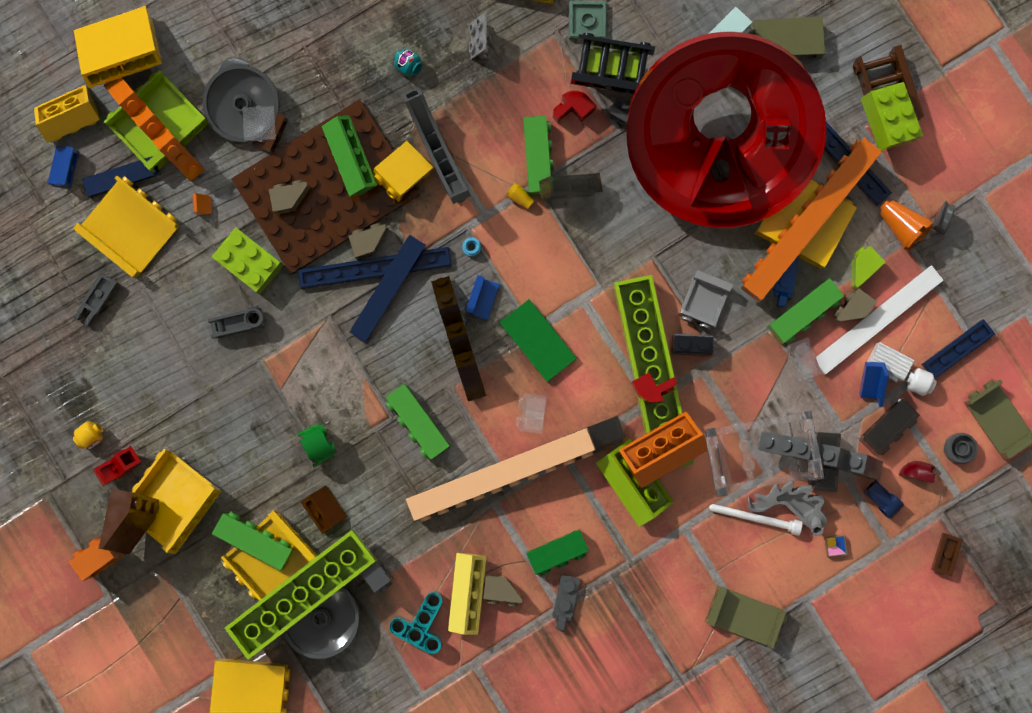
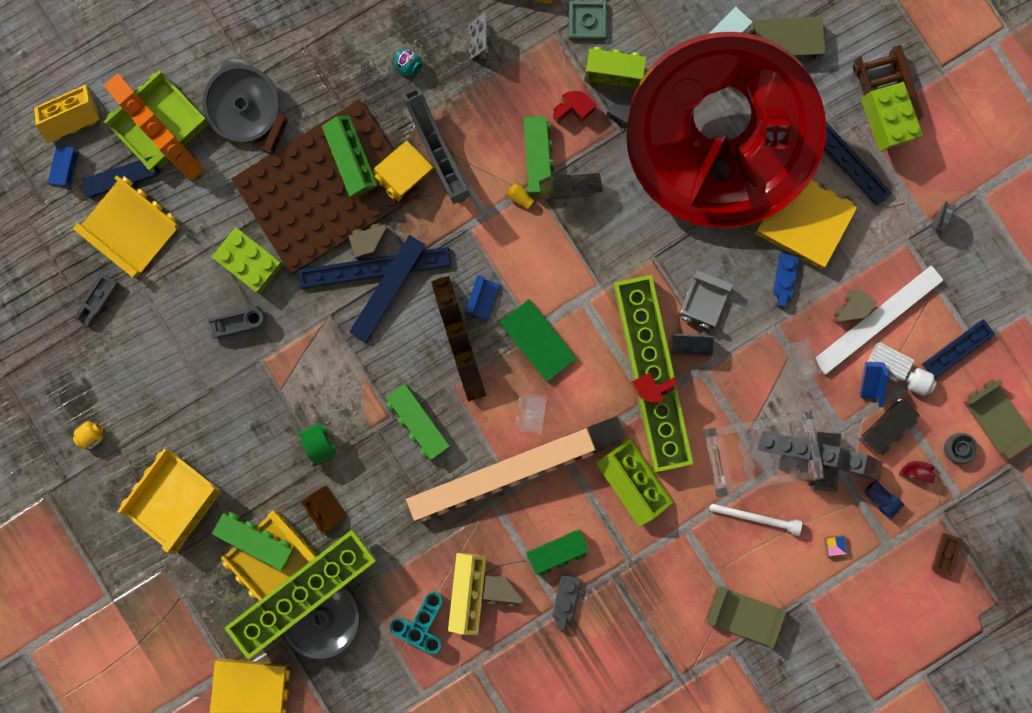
(93, 561): orange brick -> none
(117, 47): yellow brick -> none
(118, 467): red brick -> none
(127, 520): reddish brown slope -> none
(202, 204): orange slope -> none
(259, 123): clear piece -> none
(287, 198): dark tan slope -> none
(378, 576): dark grey brick -> none
(467, 242): medium azure plate -> none
(600, 80): black fence -> none
(664, 449): orange slope -> none
(798, 500): light grey animal -> none
(805, 311): bright green brick -> none
(811, 219): orange brick -> none
(864, 265): lime slope -> none
(905, 223): orange cone -> none

